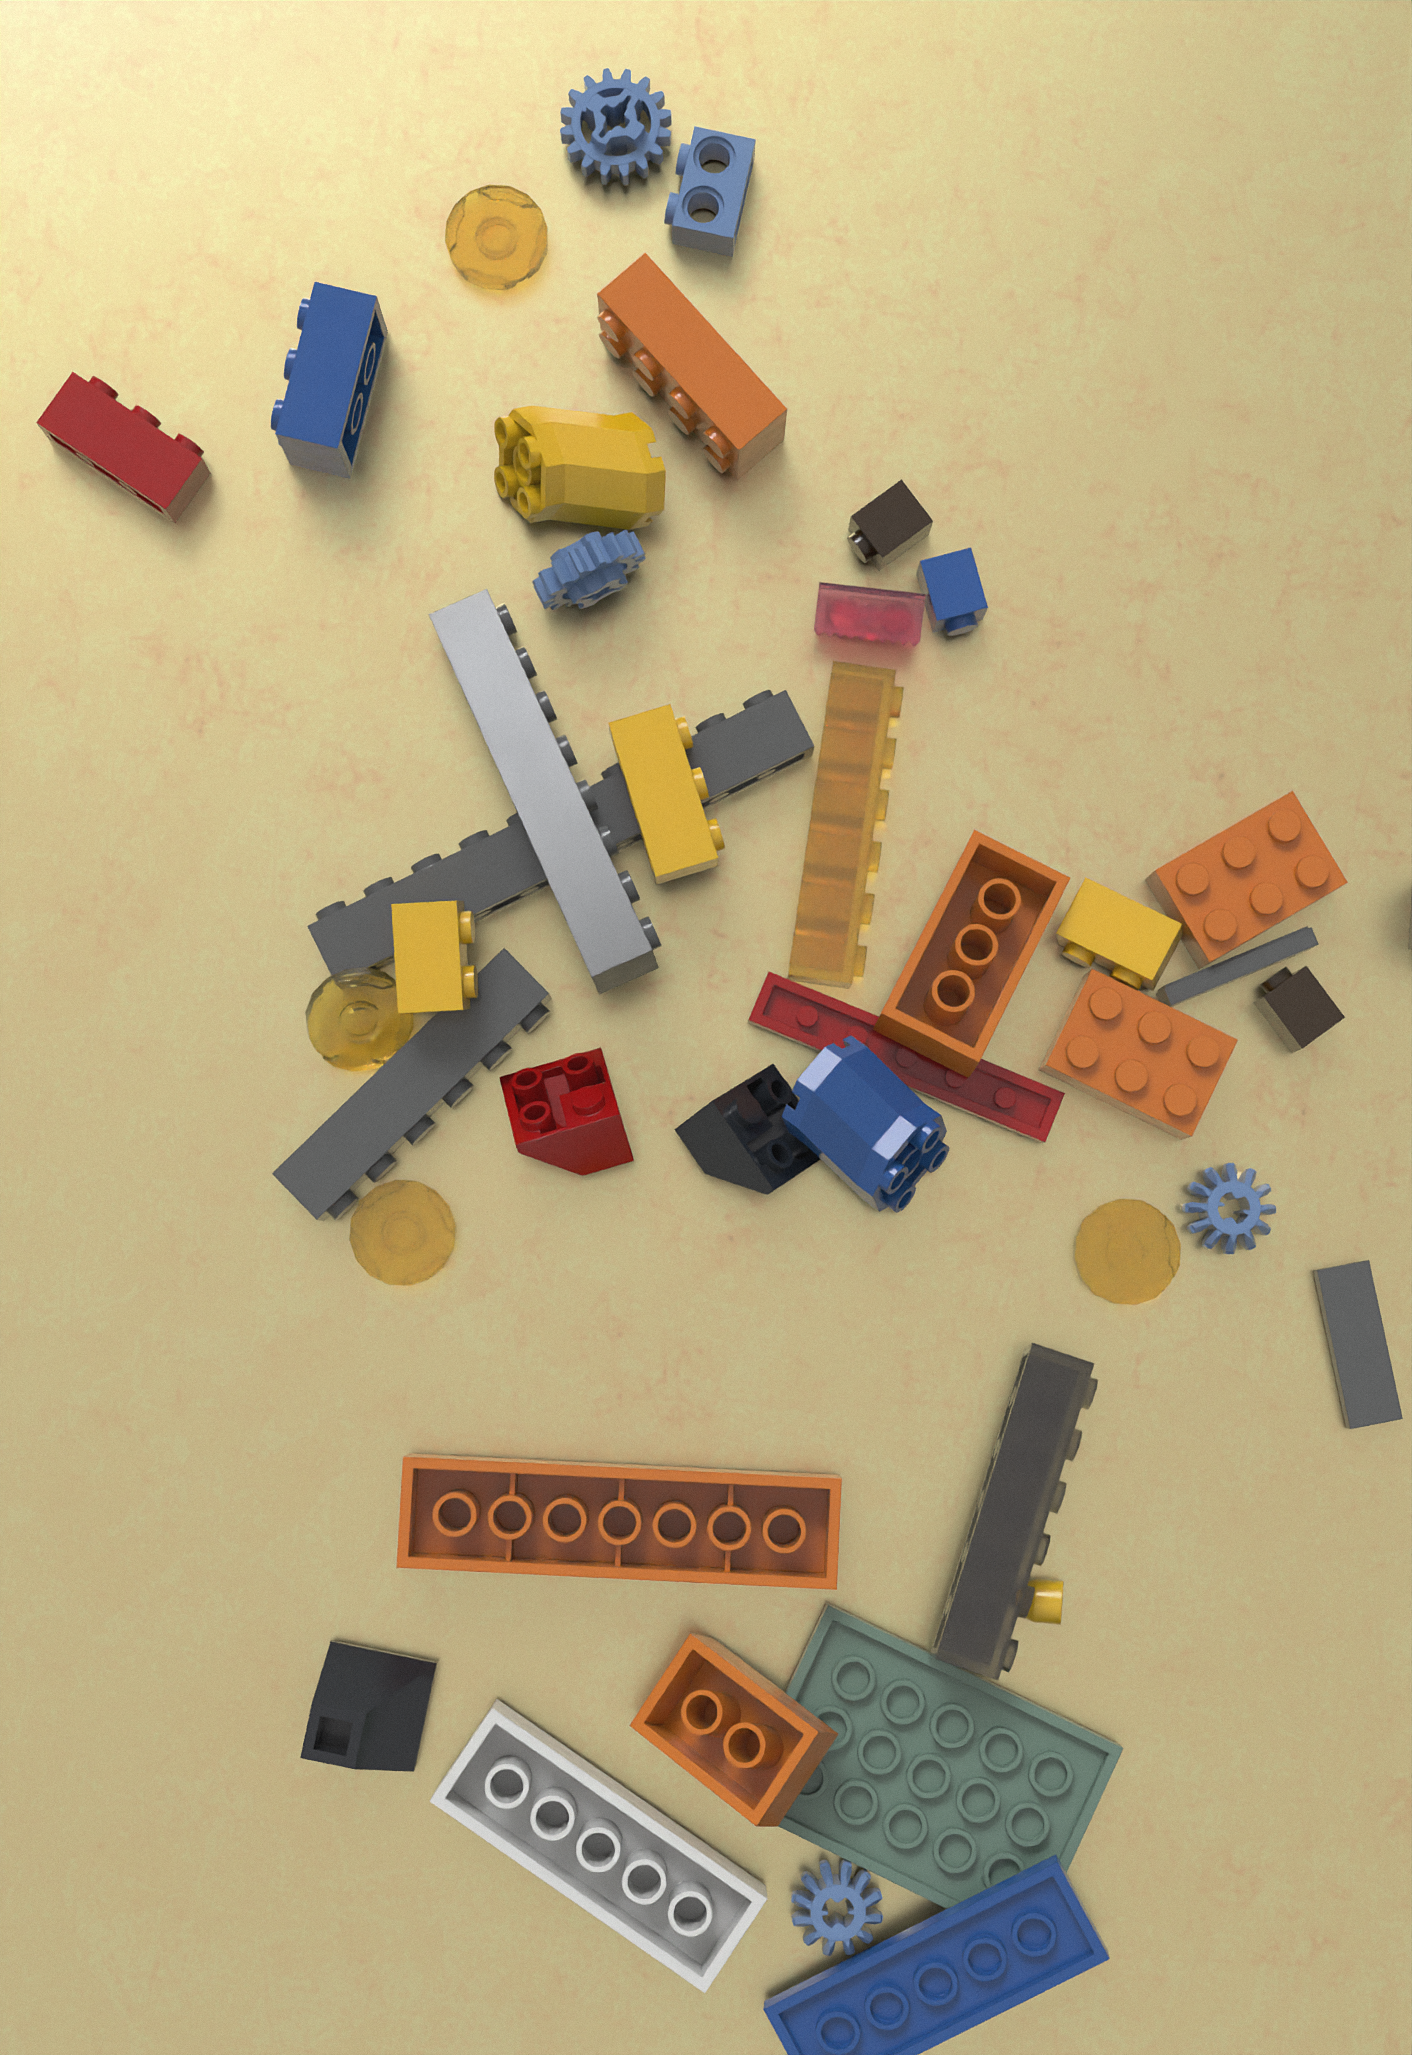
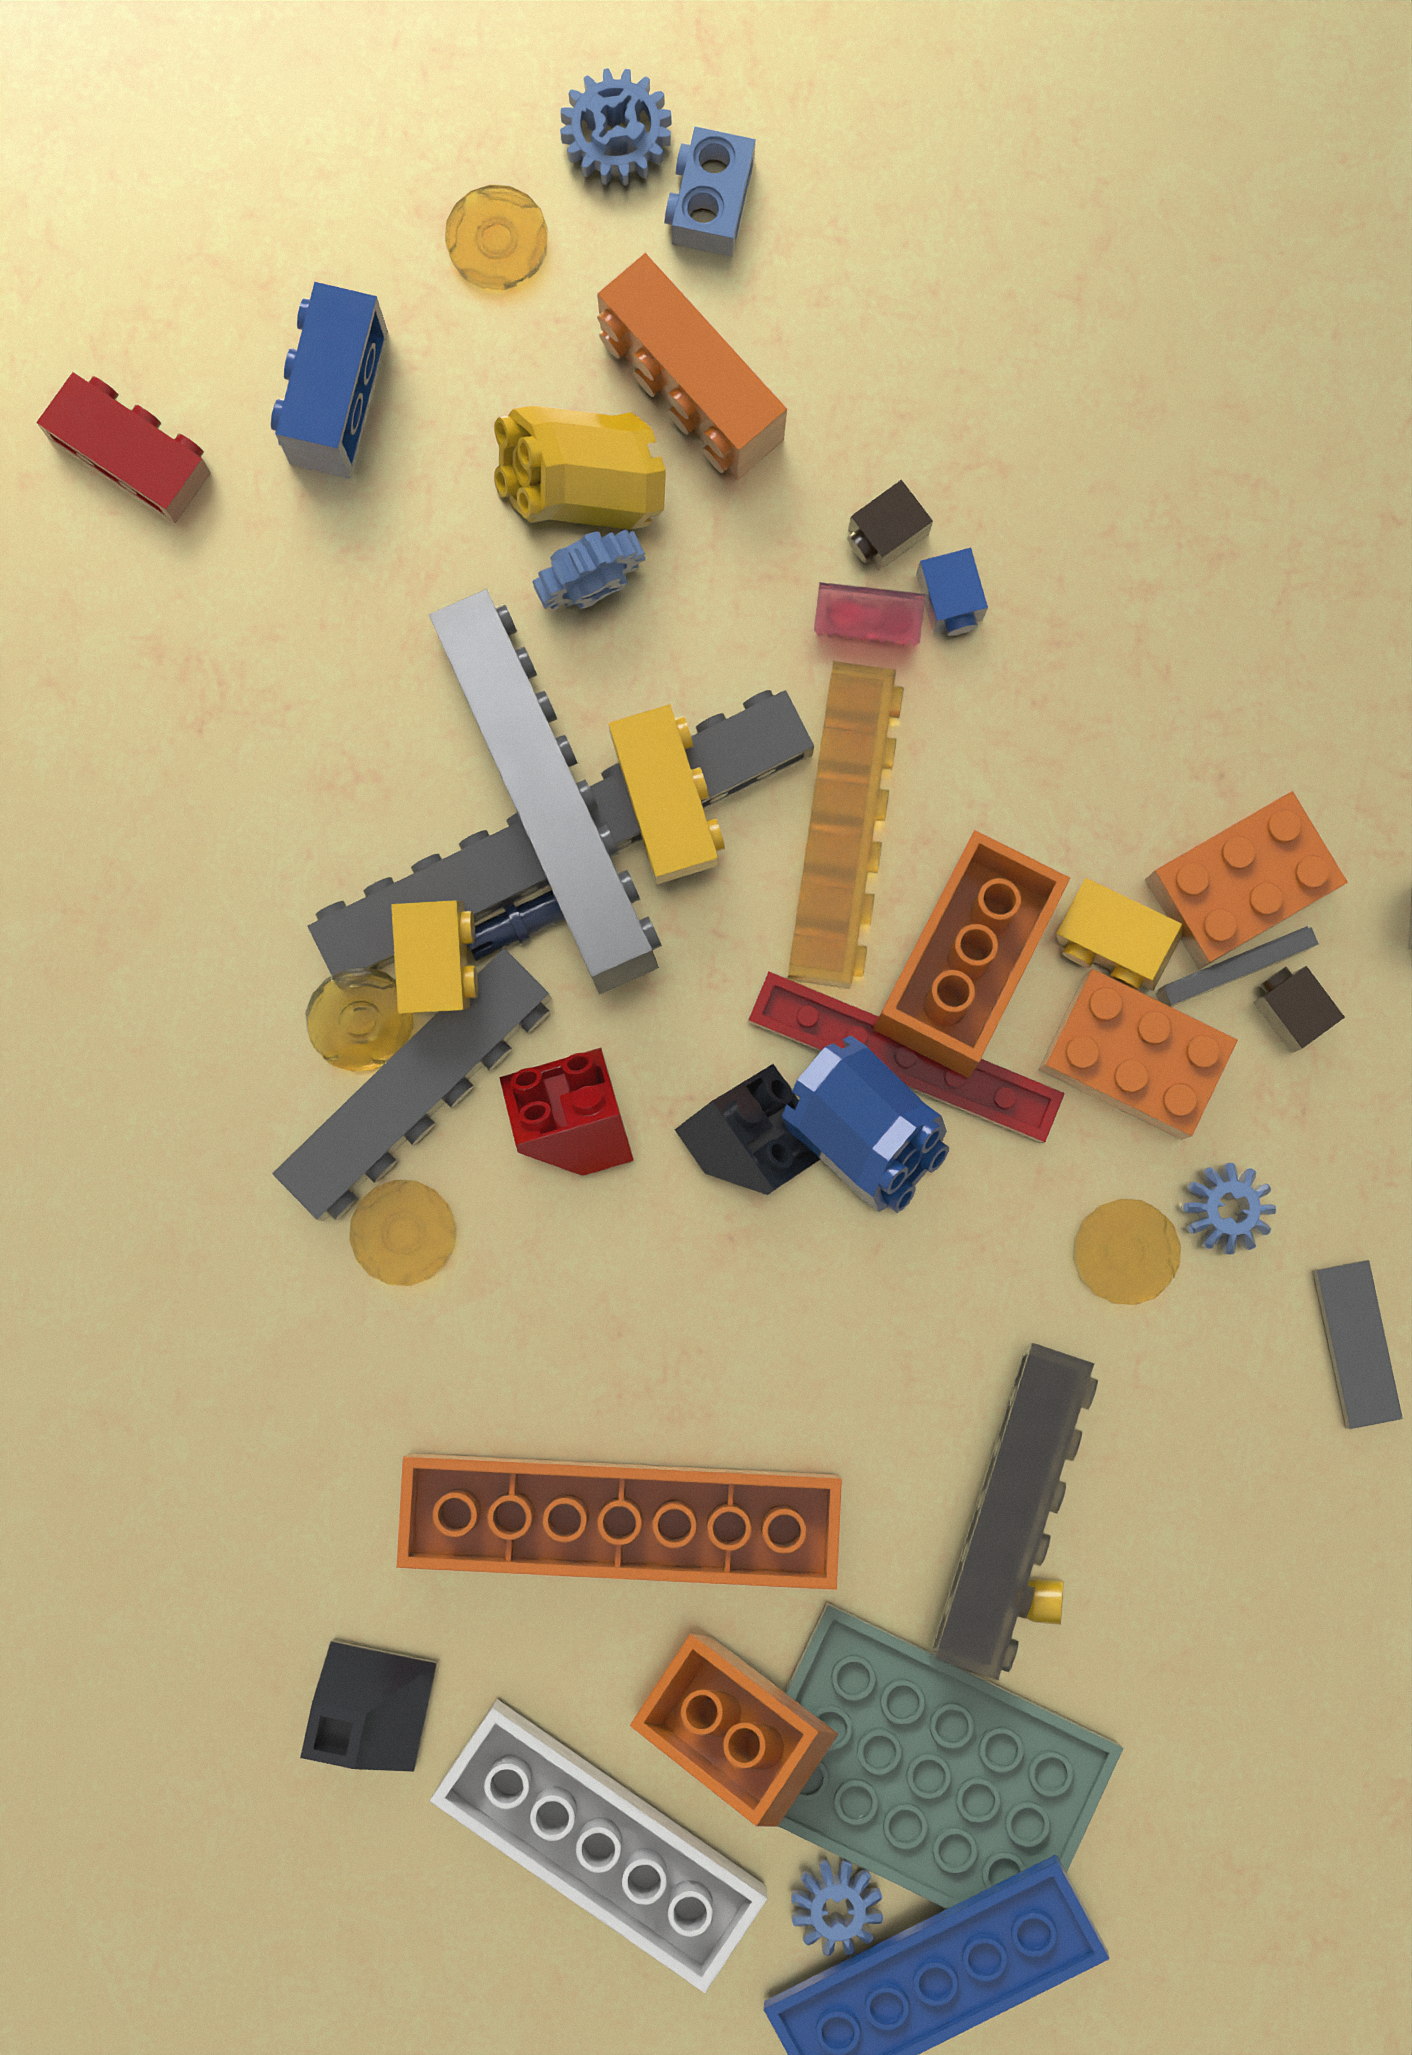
(515, 924): none -> dark blue pin

